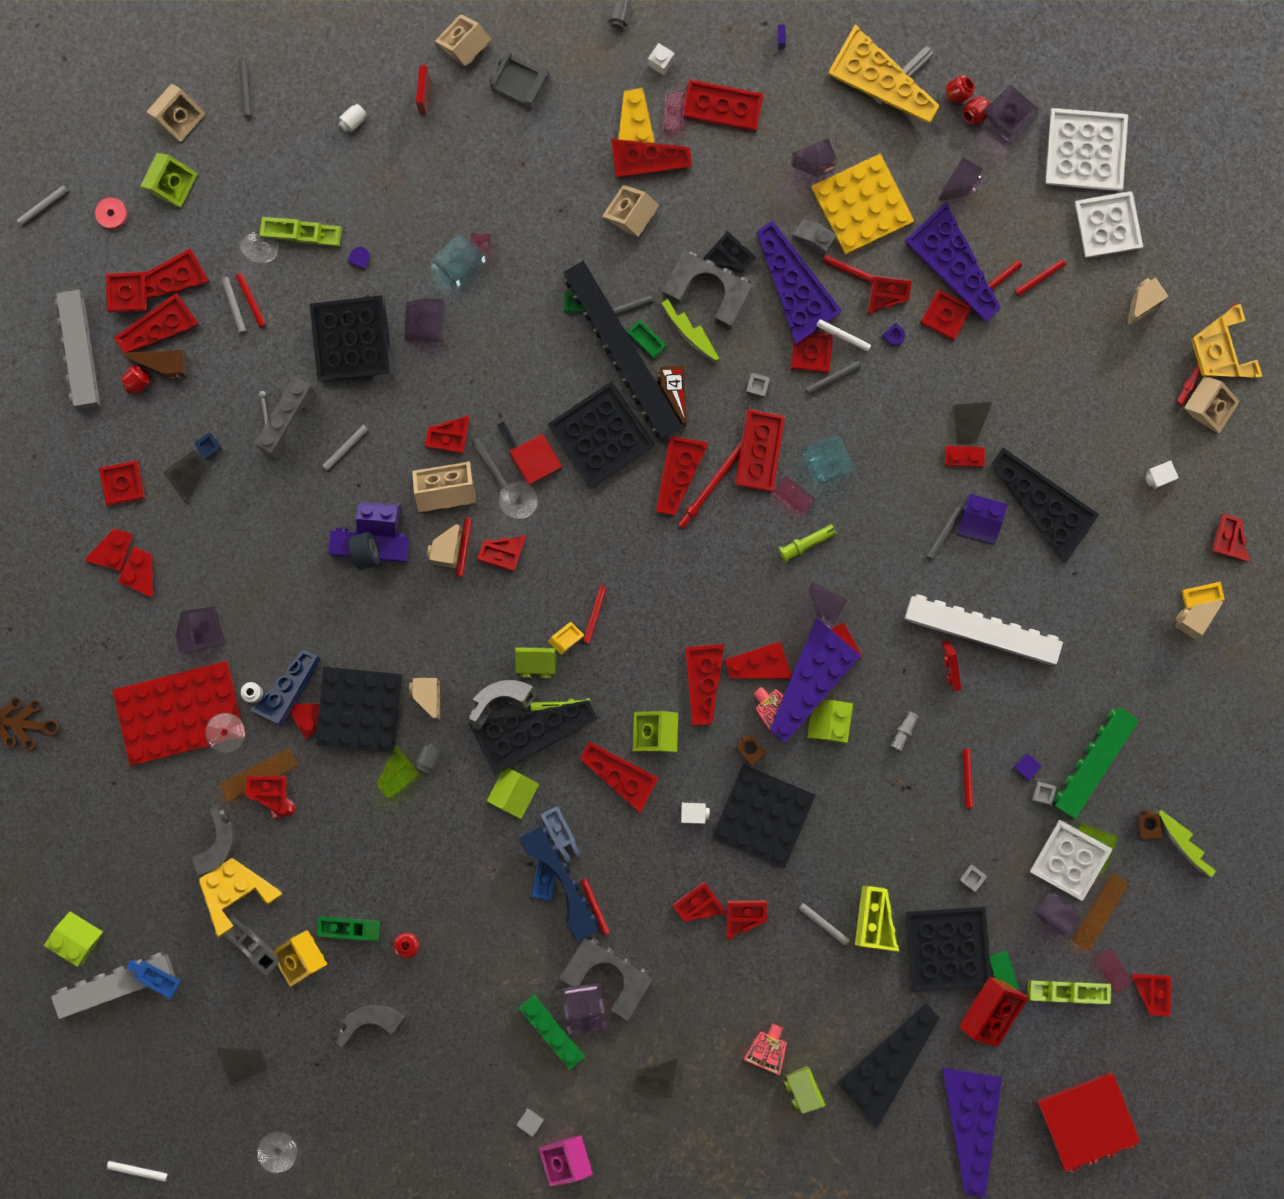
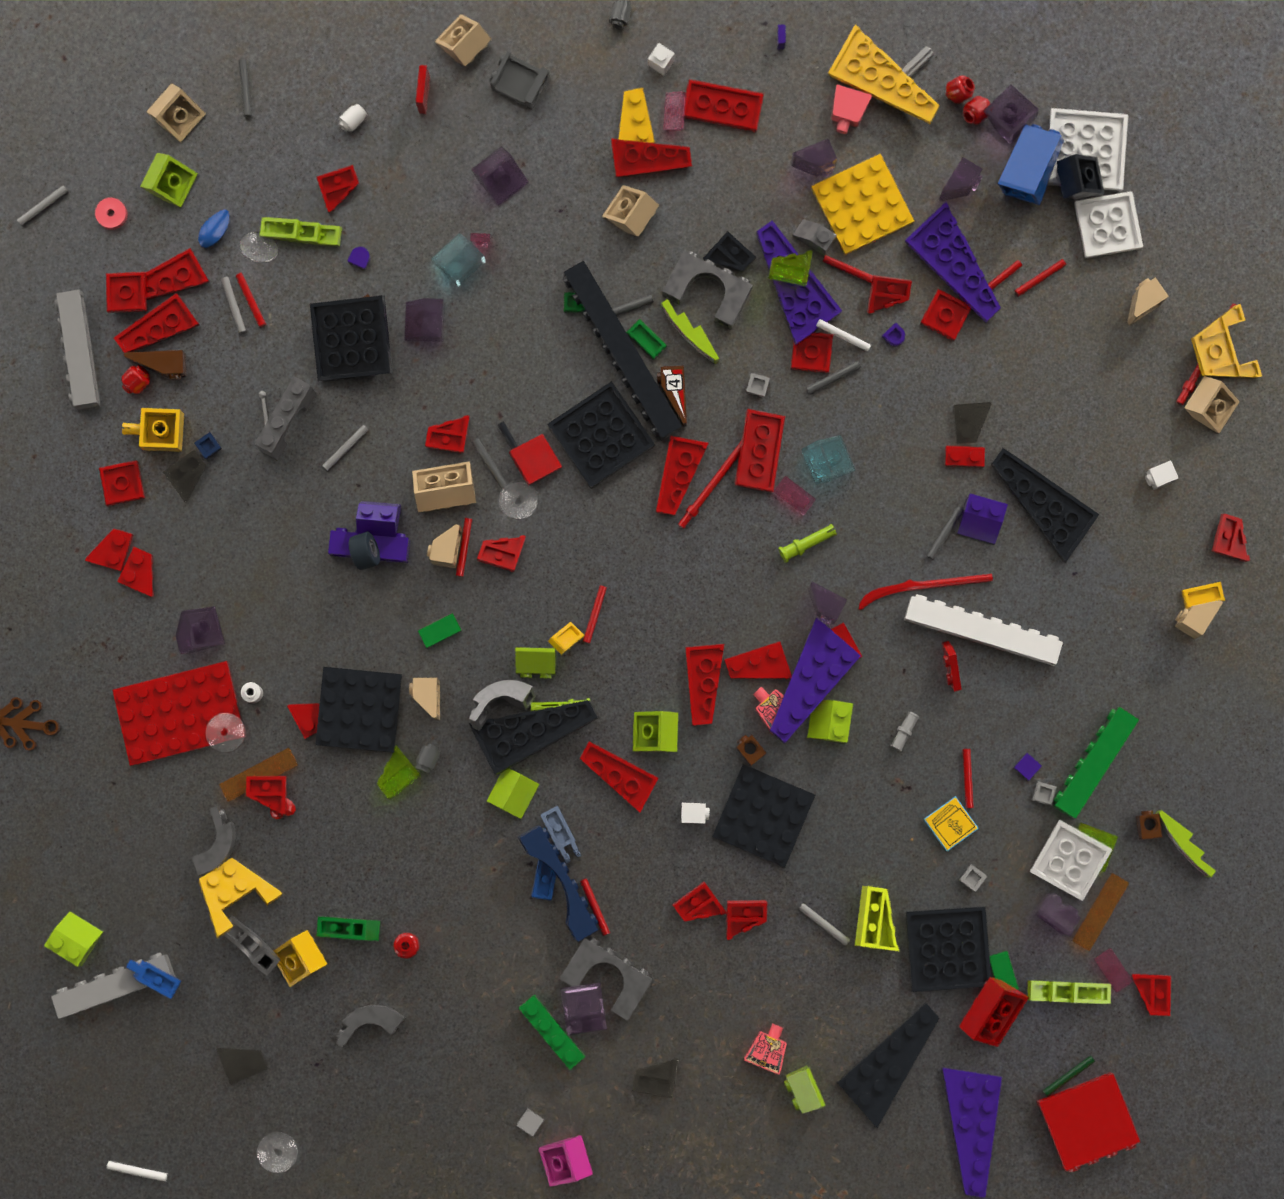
(152, 421): none -> yellow brick
(213, 229): none -> blue arm
(282, 697): dark blue wing -> none
(337, 186): none -> red wing
(439, 630): none -> green tile
(500, 175): none -> clear purple slope
(791, 268): none -> clear neon green wing
(849, 107): none -> coral torso
(914, 585): none -> red piece
(950, 823): none -> yellow tile
(1031, 164): none -> slope
(1068, 1076): none -> dark green bar
(1080, 177): none -> black slope

